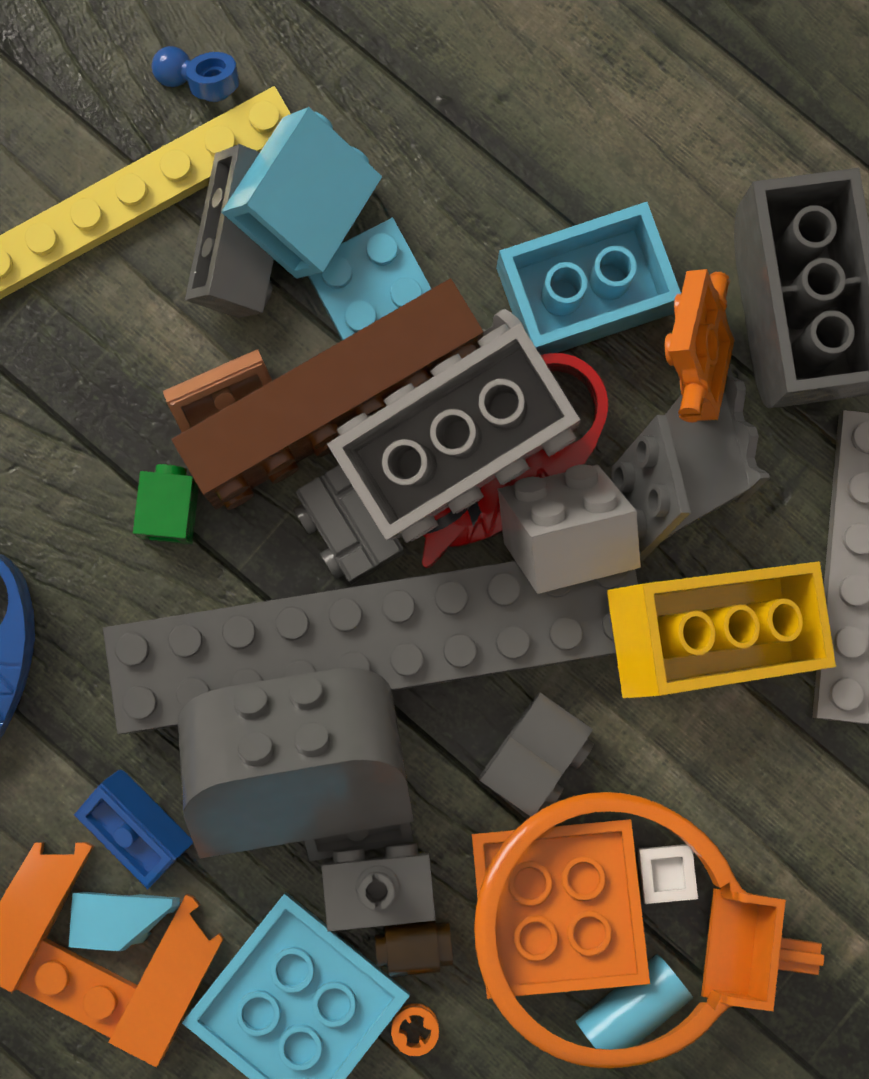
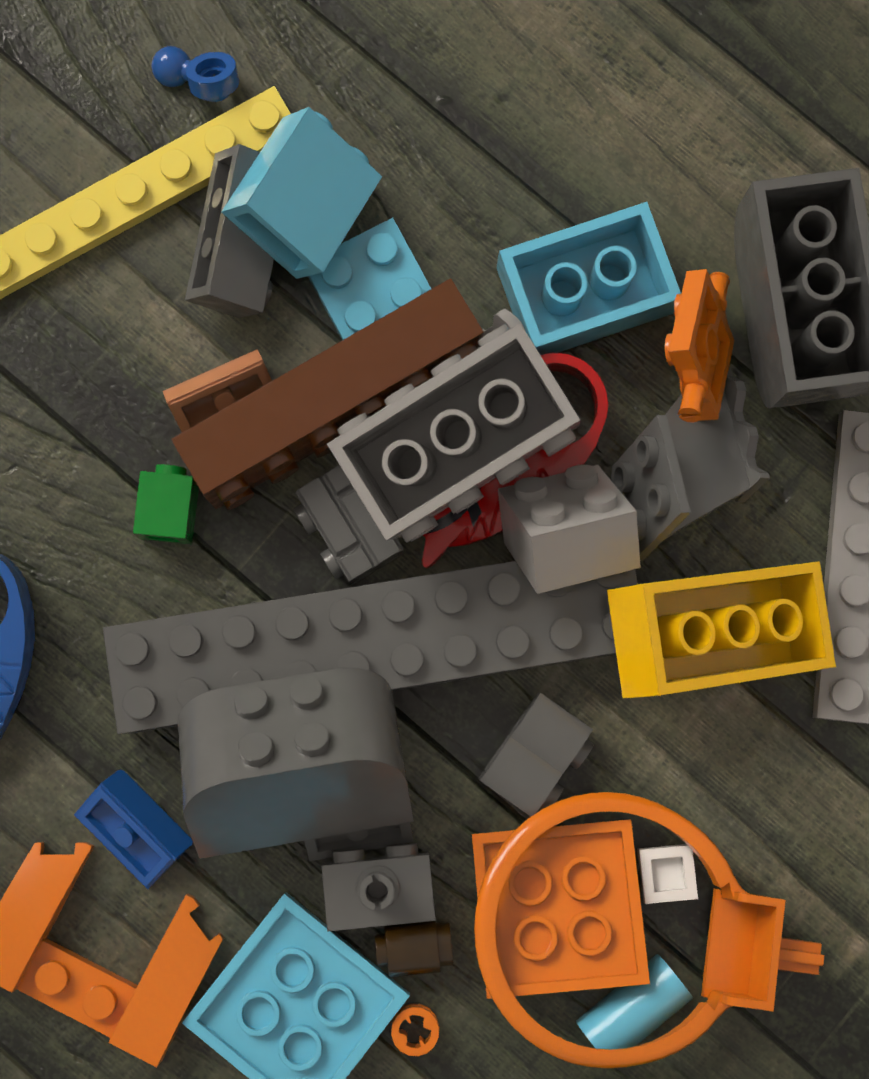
(115, 920): medium azure slope -> none

